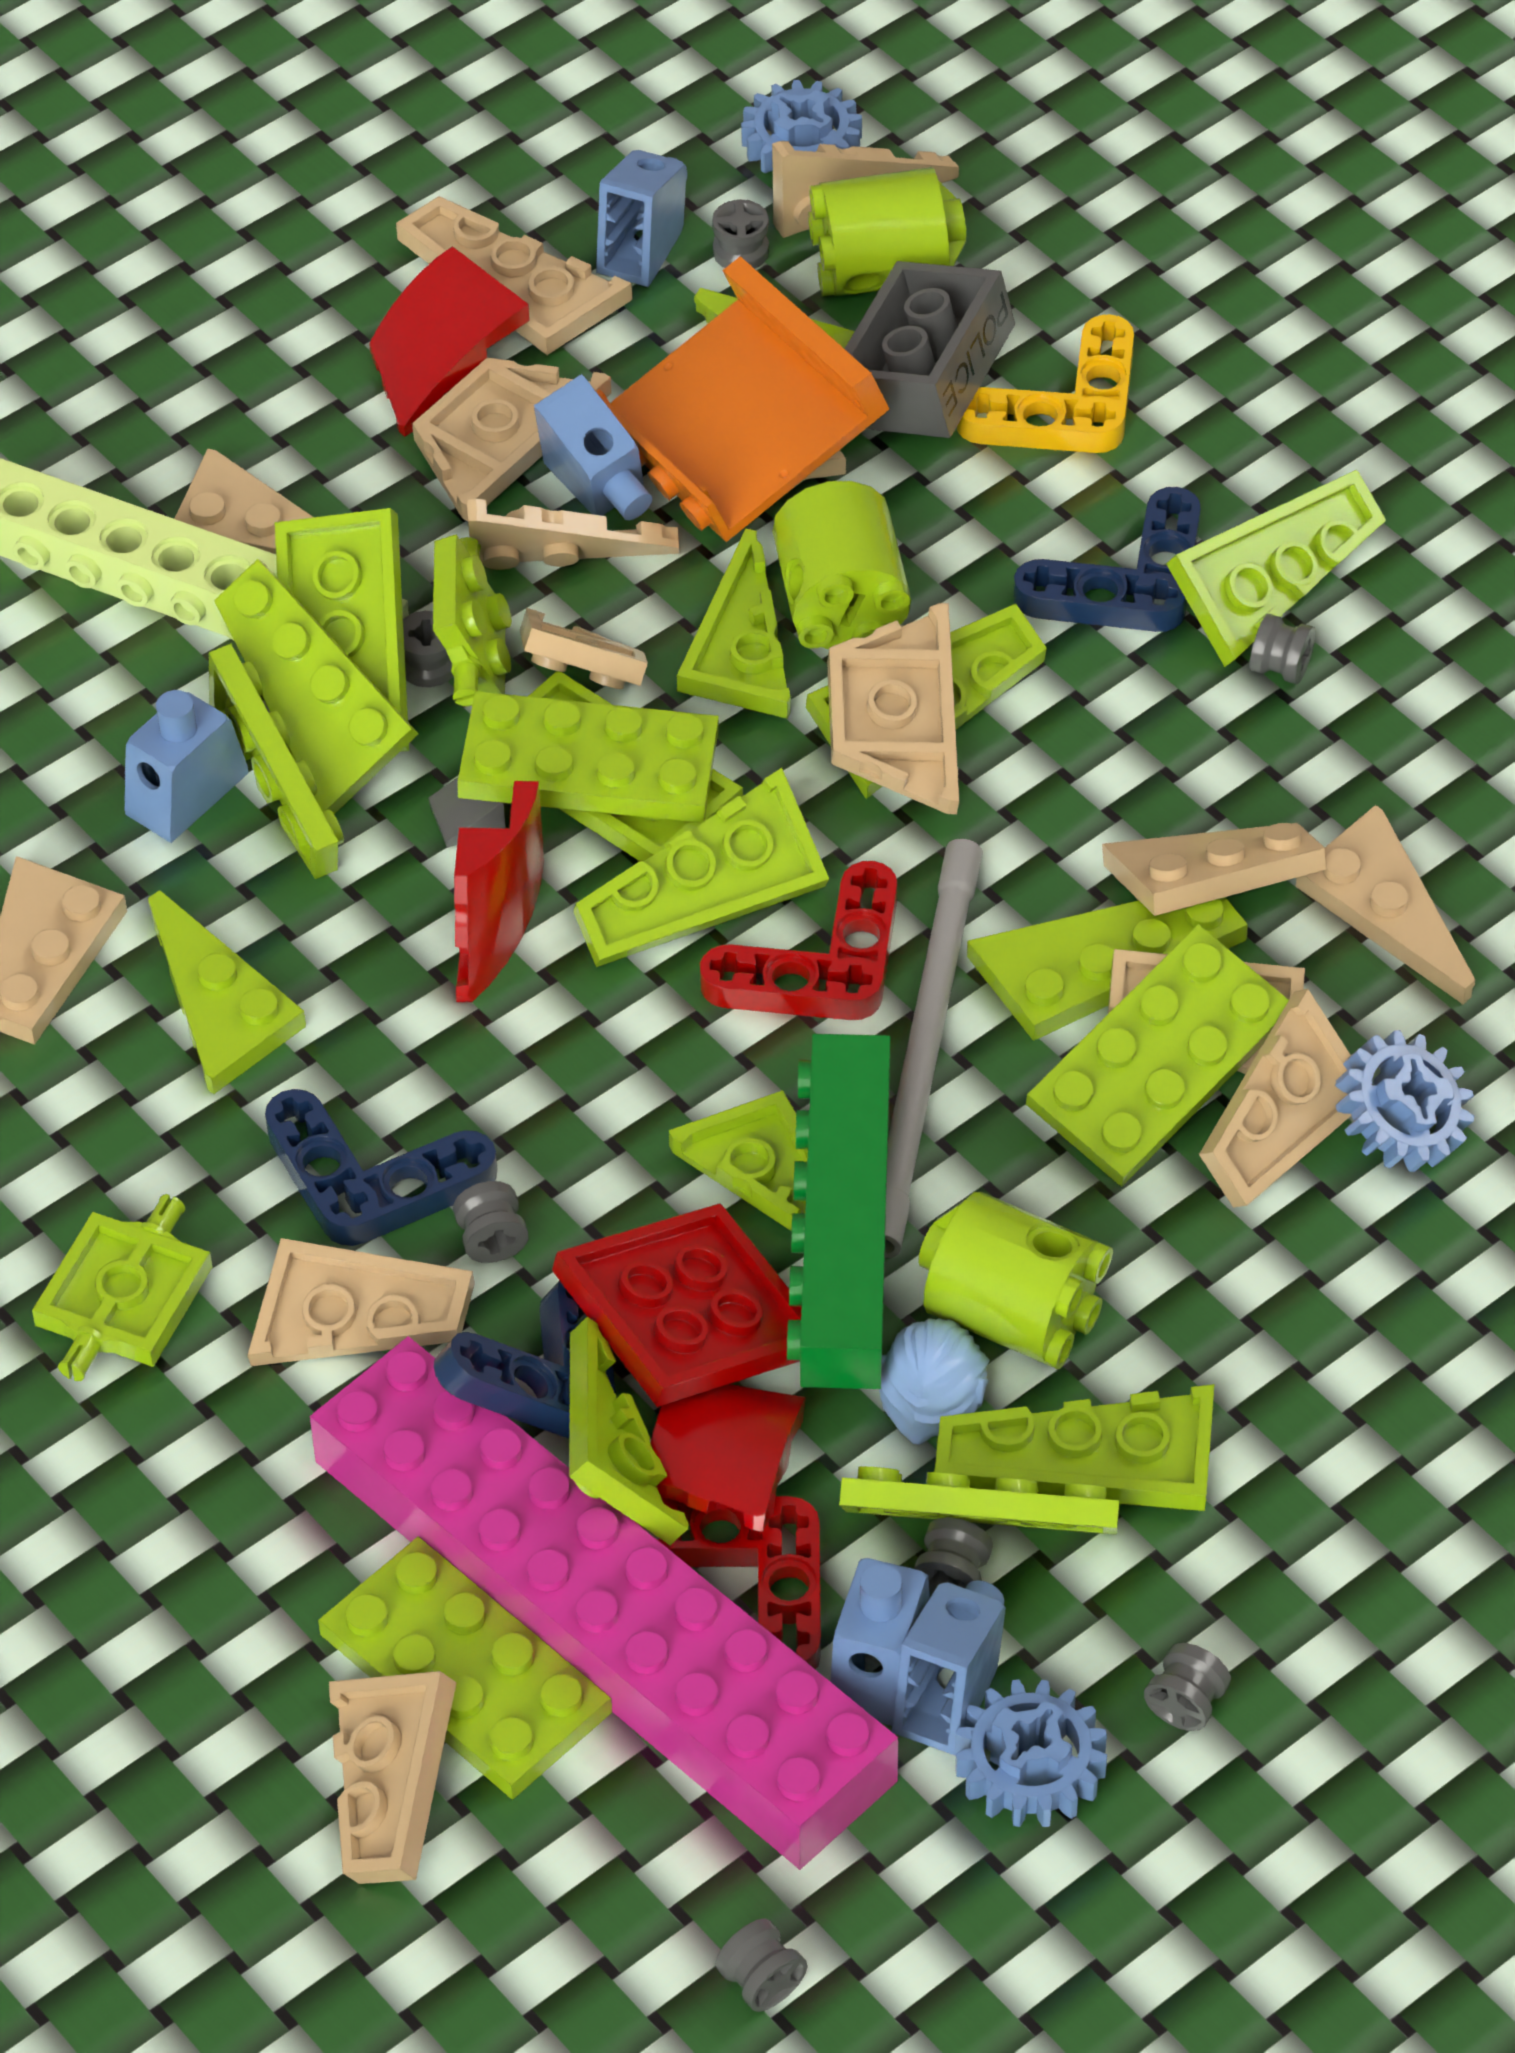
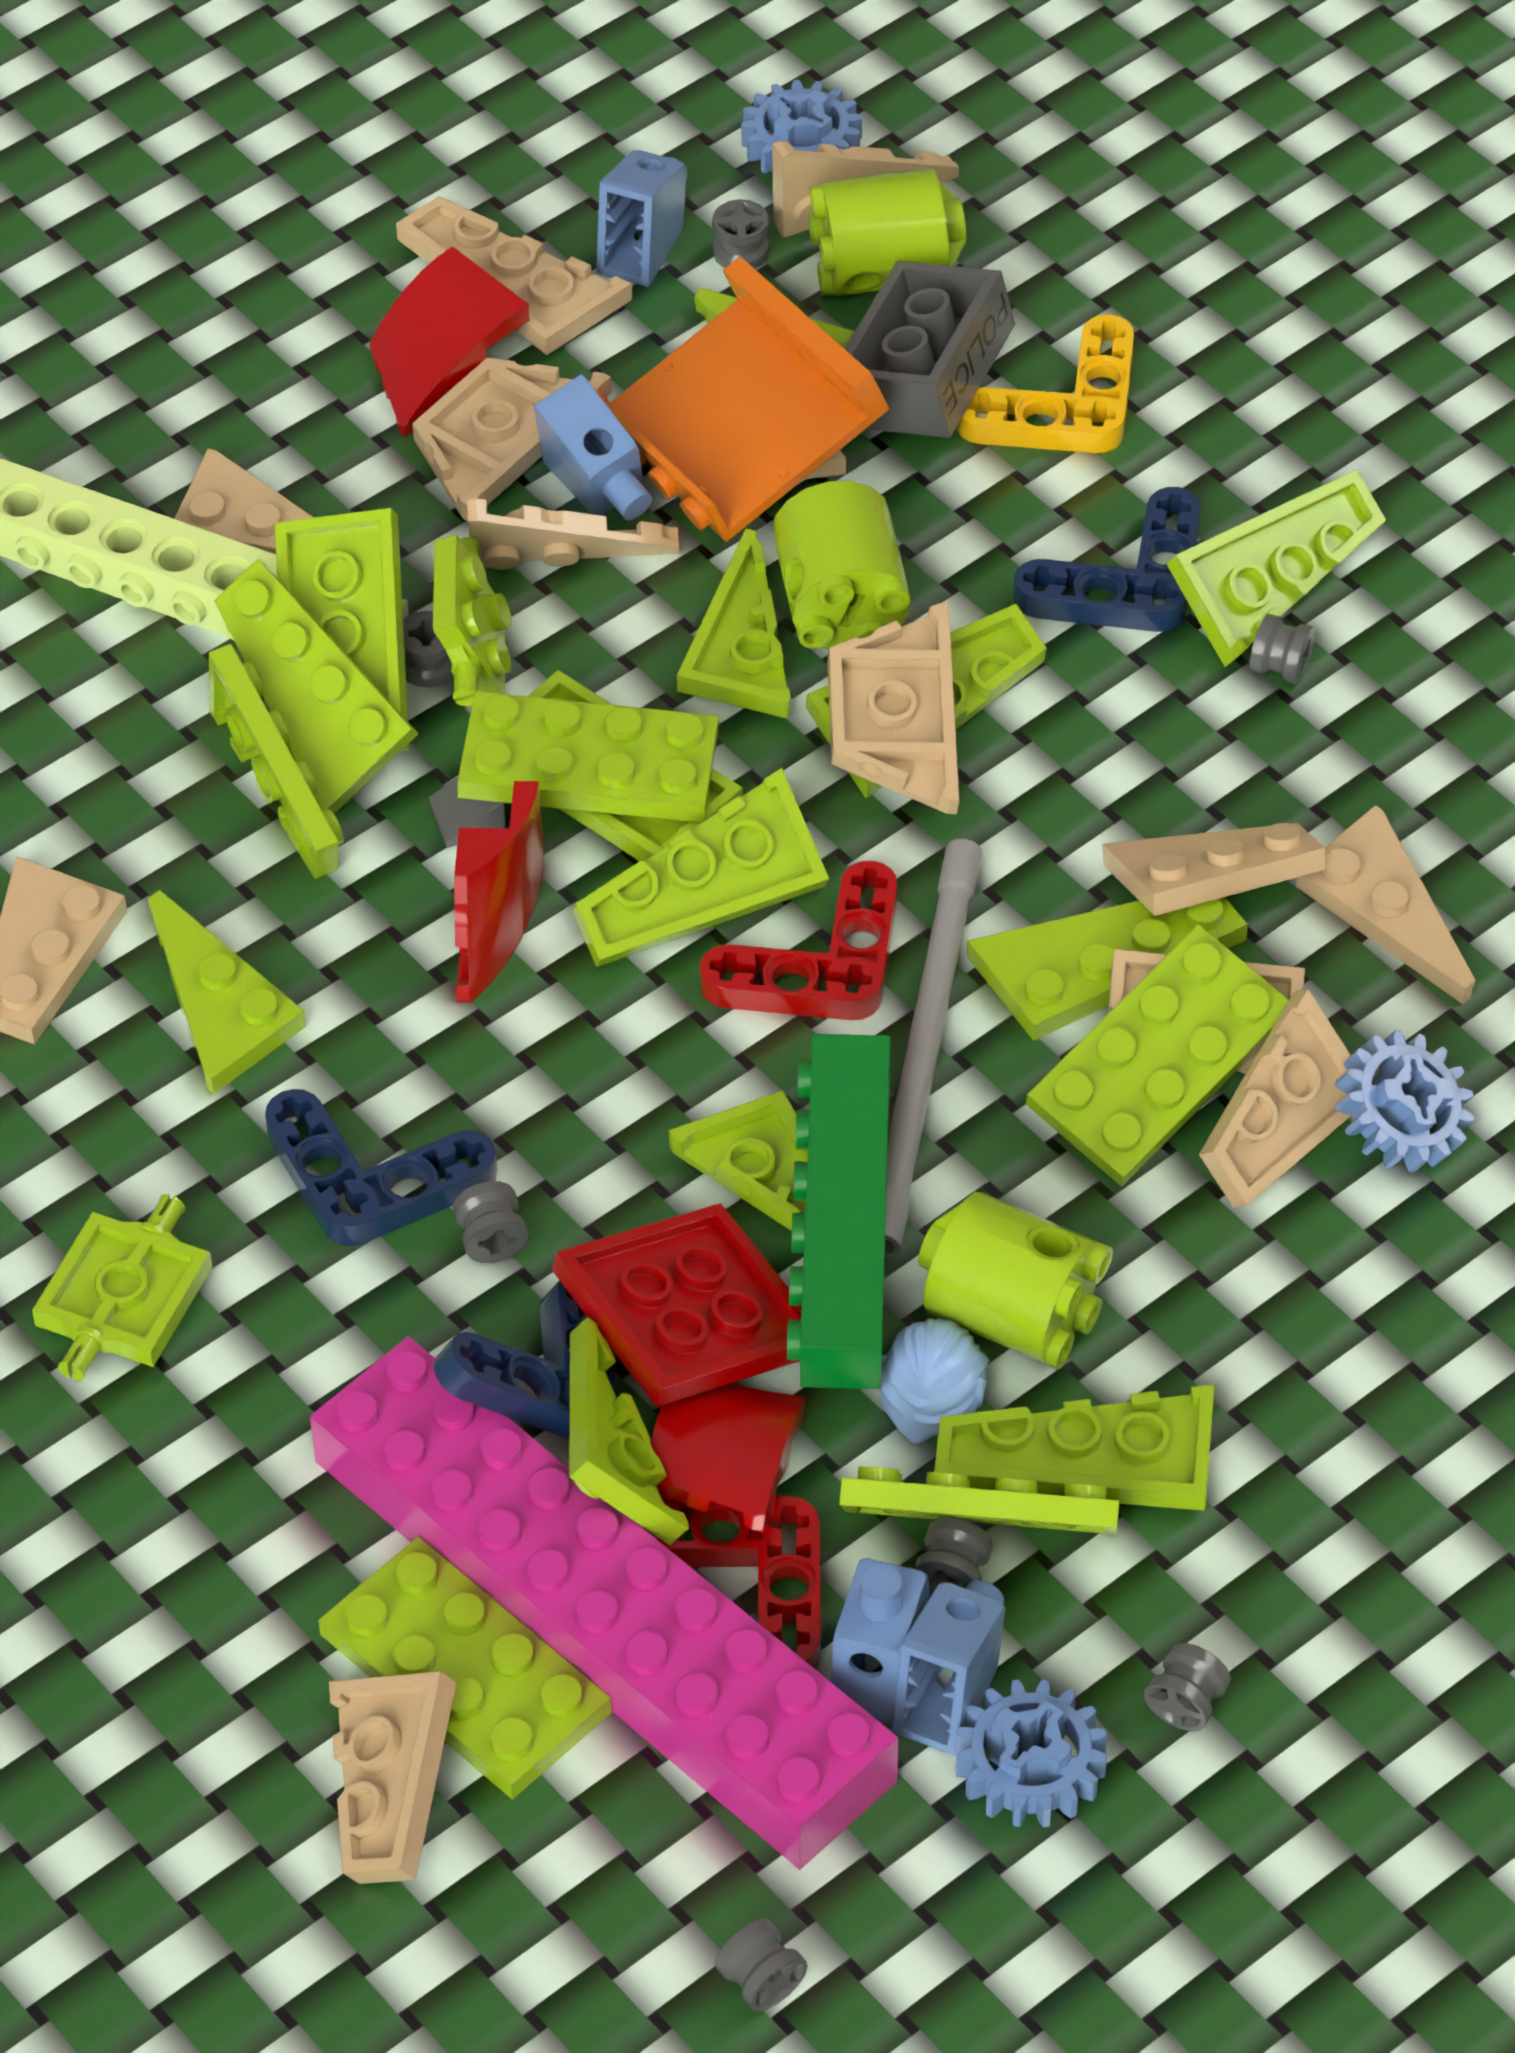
(180, 764): medium blue torso -> none
(354, 1303): tan wing -> none
(556, 647): tan wing -> none

